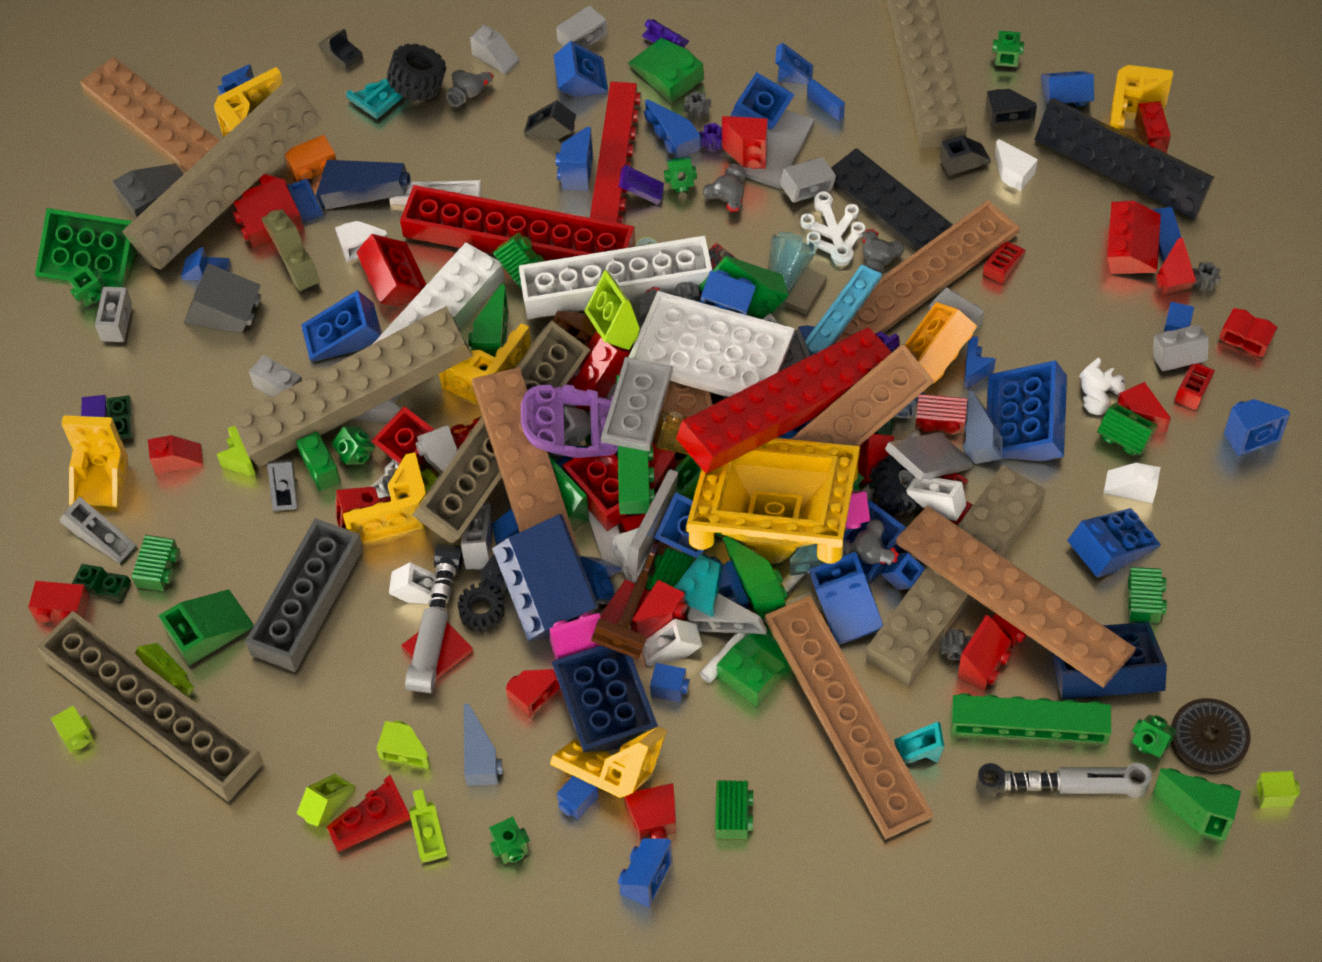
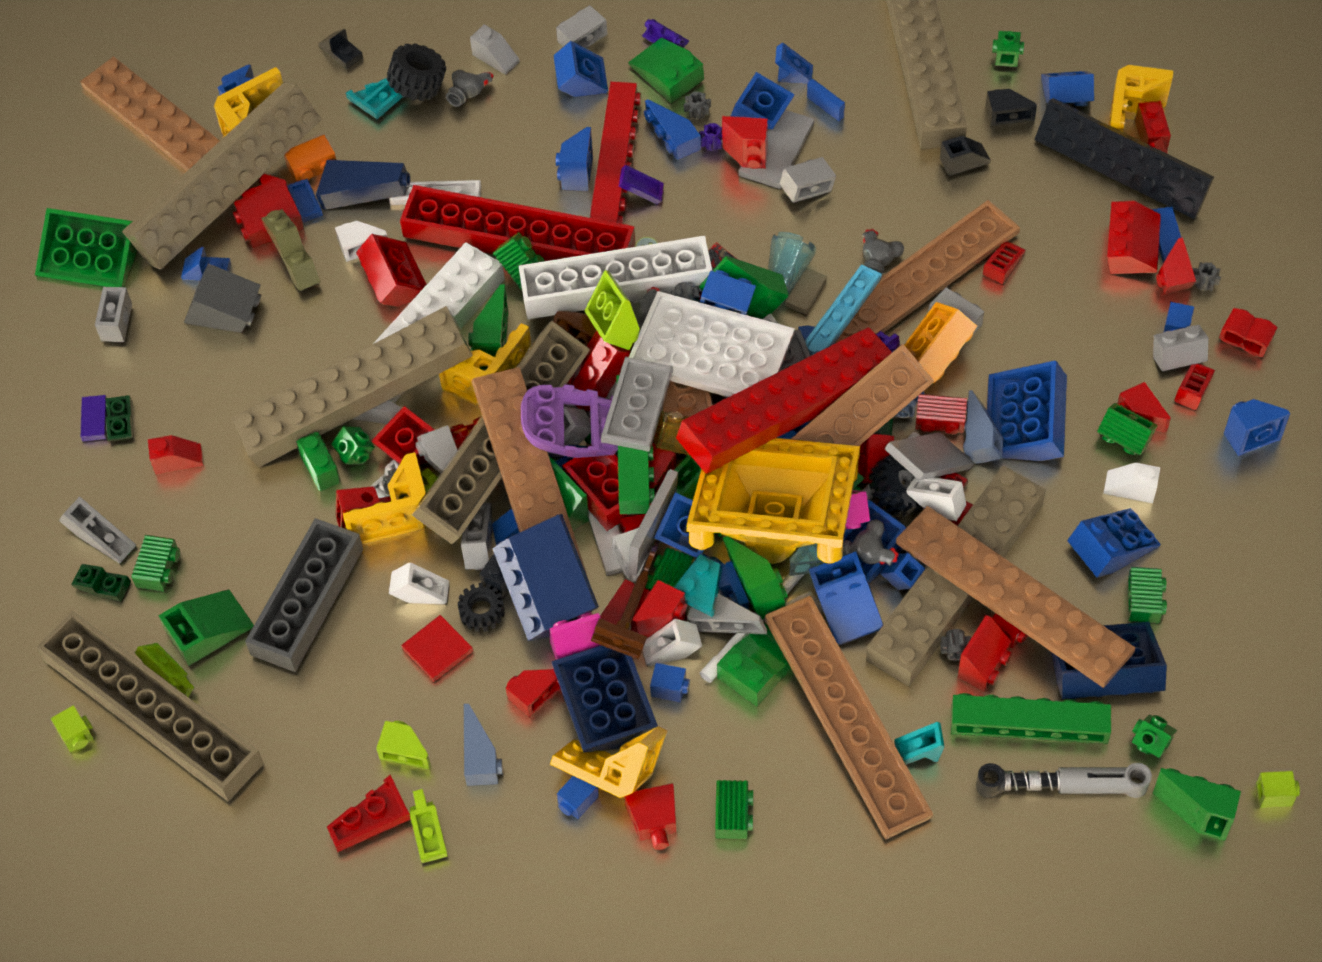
(57, 600): red brick -> none
(86, 286): green brick -> none
(97, 462): yellow bracket -> none
(143, 186): dark grey slope -> none
(236, 456): lime slope -> none
(272, 377): light grey brick -> none
(283, 485): slope -> none
(324, 799): lime slope -> none
(342, 328): blue slope -> none
(422, 670): light grey piece -> none
(509, 841): green brick -> none
(551, 122): black slope -> none
(599, 574): blue slope -> none
(646, 871): blue slope -> none
(674, 167): green brick -> none
(728, 188): dark grey animal -> none
(823, 204): white plant -> none
(888, 200): black plate -> none
(976, 366): blue slope -> none
(1014, 165): white slope -> none
(1096, 384): white animal -> none
(1224, 721): piece -> none

